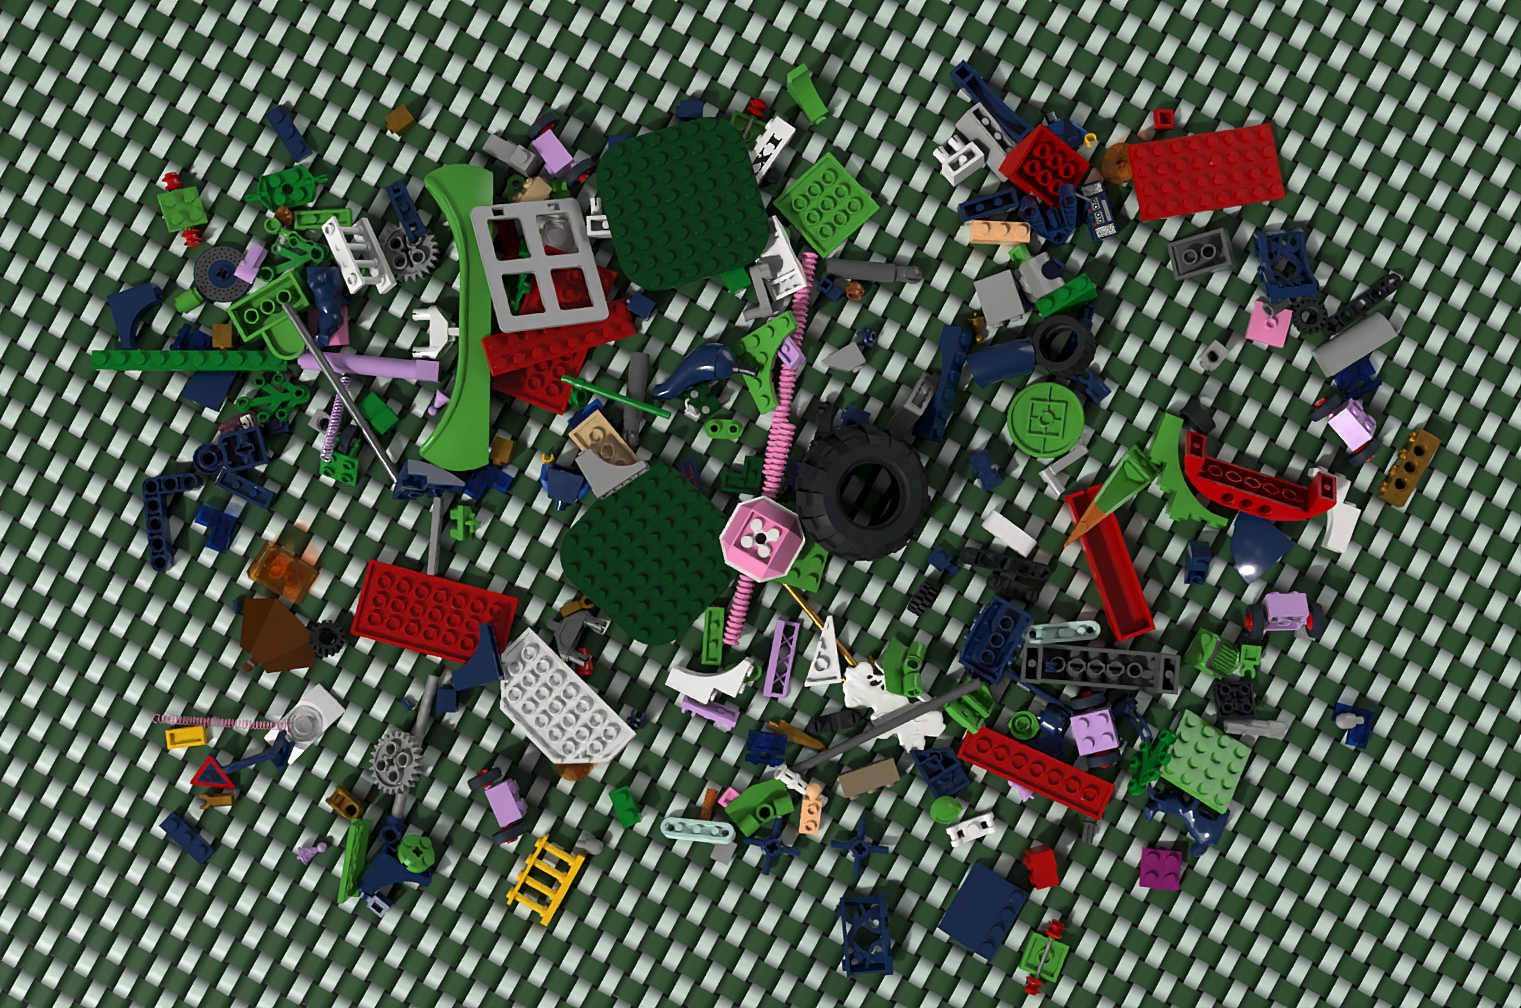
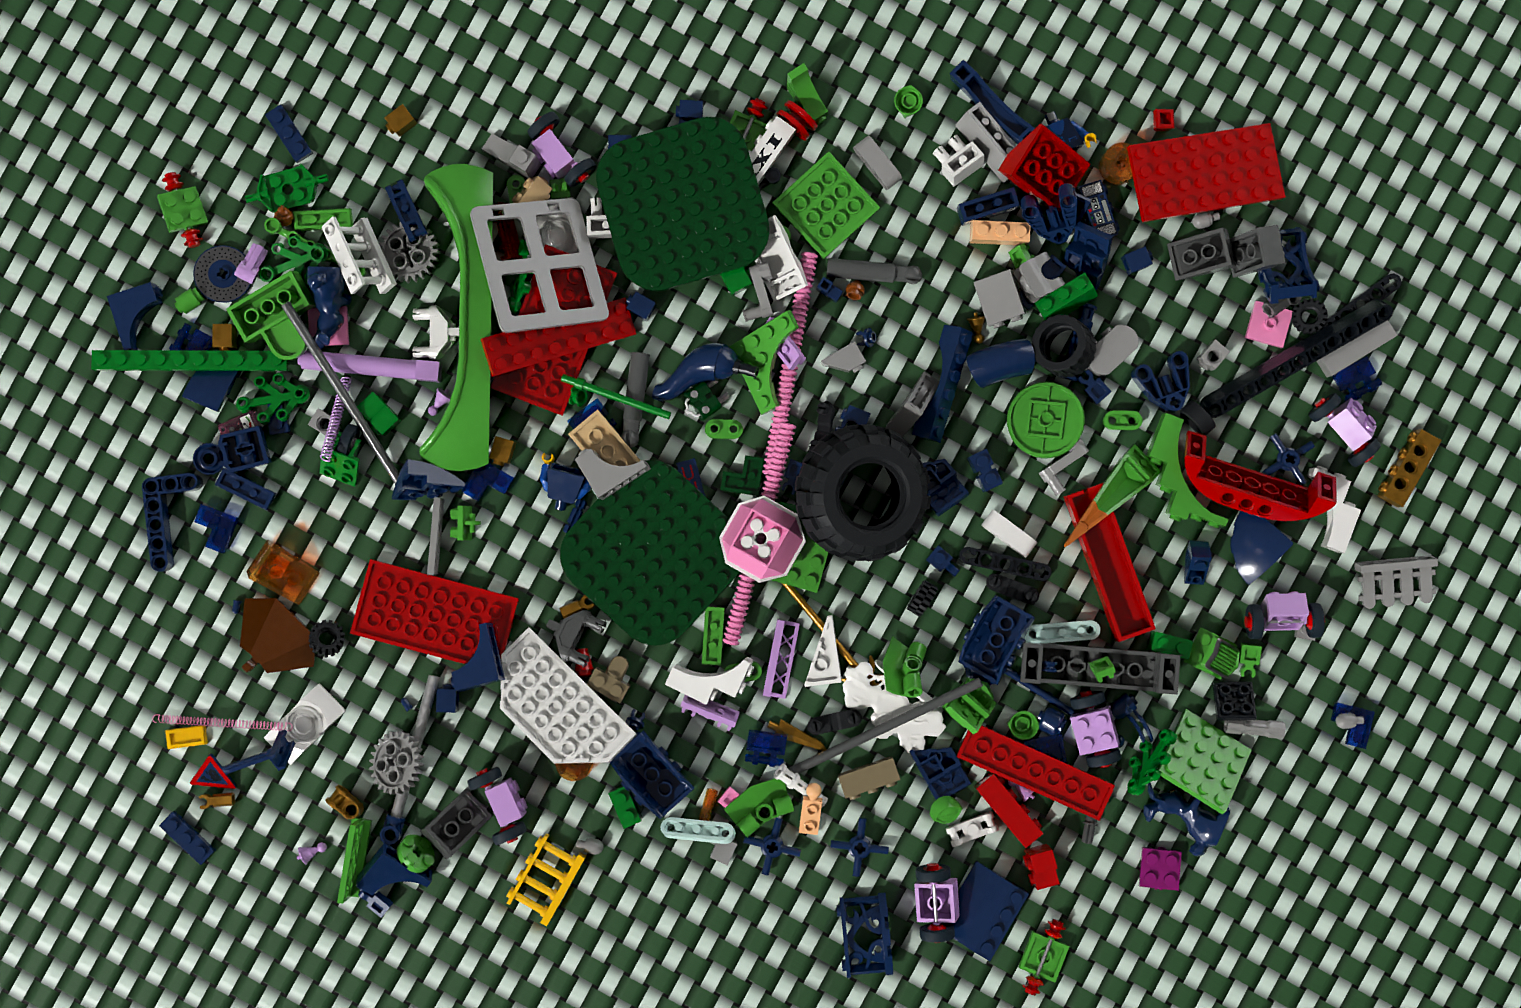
(456, 824): none -> dark grey slope
(575, 514): none -> dark blue axle
(611, 680): none -> dark tan brick
(651, 775): none -> dark blue slope
(798, 119): none -> red wheel
(877, 162): none -> light grey beam
(908, 101): none -> bright green hat
(936, 902): none -> brick
(943, 486): none -> dark blue slope
(1008, 809): none -> red brick
(1089, 252): none -> dark blue slope
(1102, 668): none -> bright green tile
(1113, 349): none -> light grey brick
(1121, 420): none -> bright green plate
(1137, 260): none -> dark blue brick
(1169, 644): none -> green brick
(1180, 379): none -> dark blue connector
(1205, 219): none -> light grey cylinder
(1257, 250): none -> dark grey slope
(1294, 462): none -> dark blue bar
(1374, 312): none -> black beam
(1405, 576): none -> light grey fence

